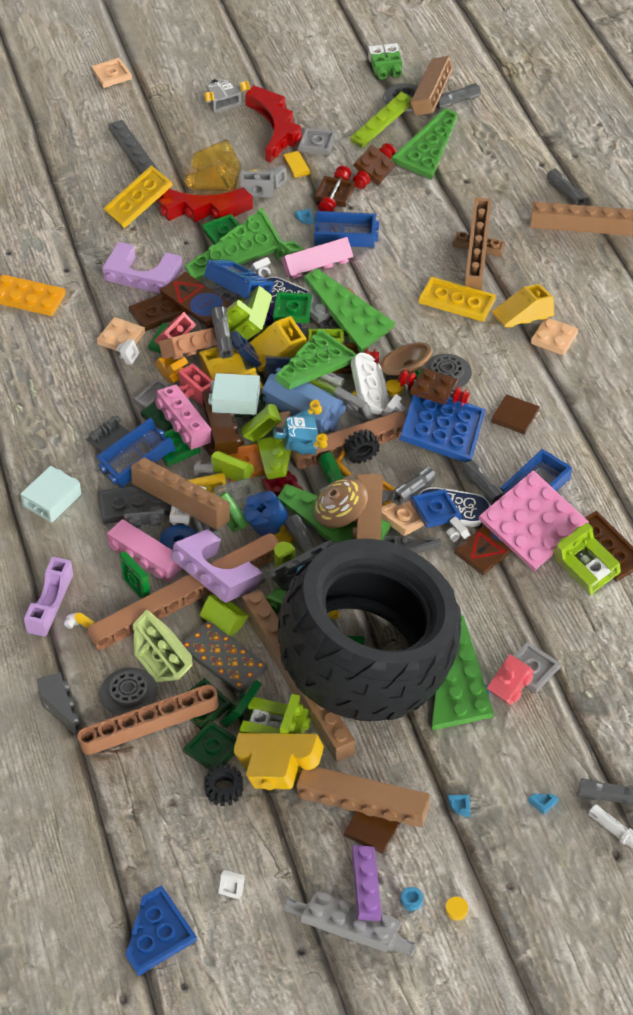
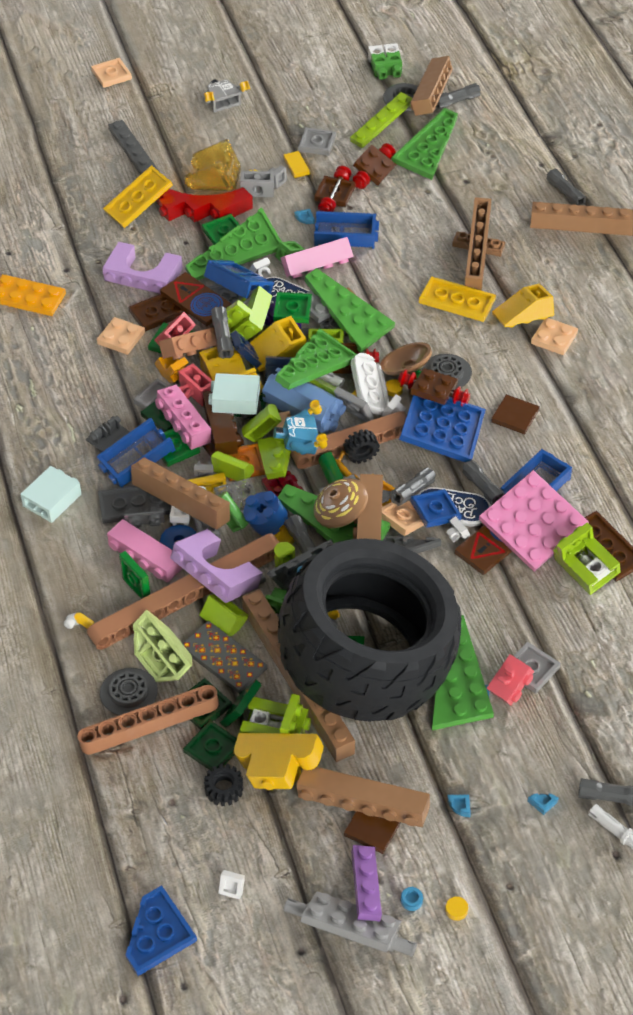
(55, 700): dark grey slope -> none
(57, 579): lavender arch -> none
(128, 351): white tile -> none
(274, 109): red arch -> none

